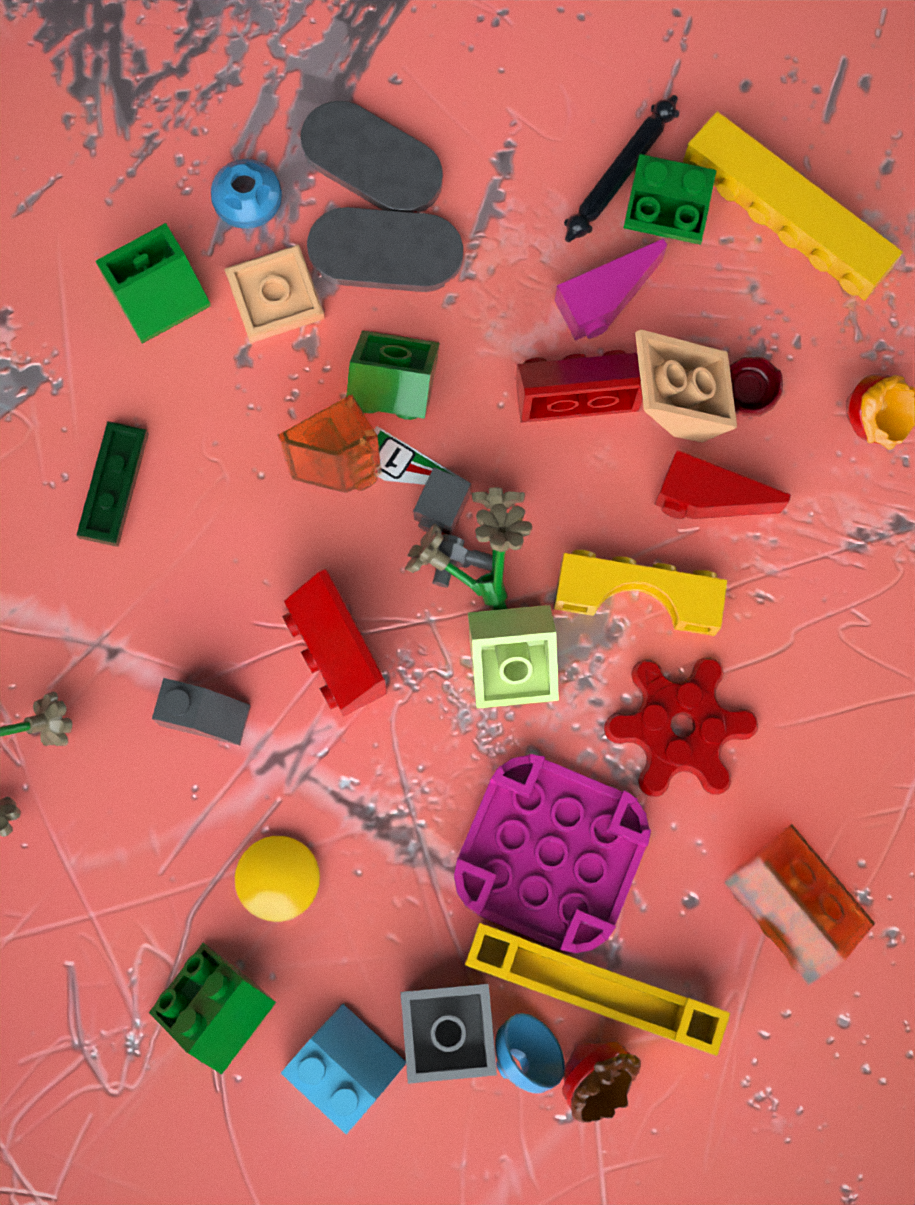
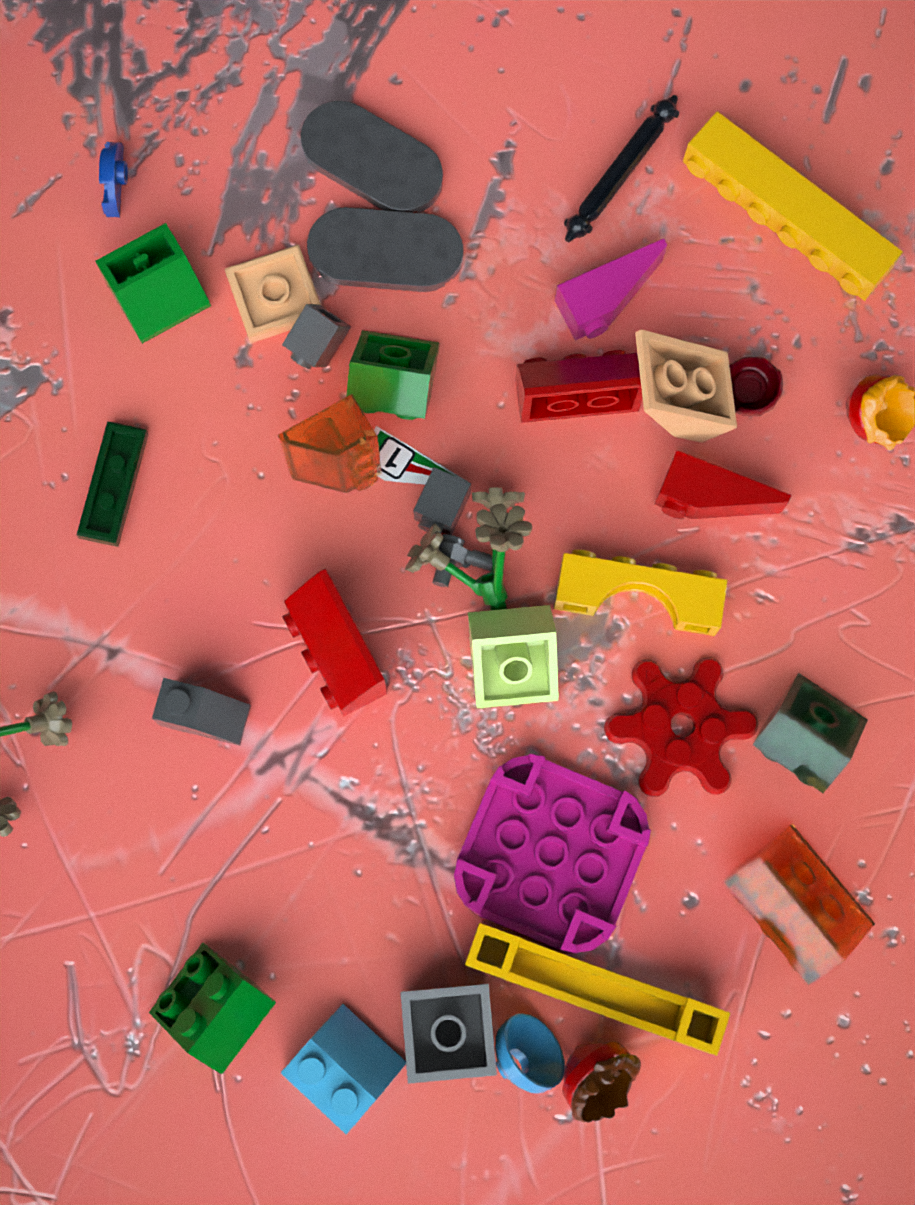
(113, 174): none -> blue plate
(249, 208): dark azure piece -> none
(277, 878): yellow dish -> none
(315, 336): none -> dark grey brick
(669, 199): green slope -> none
(811, 733): none -> slope

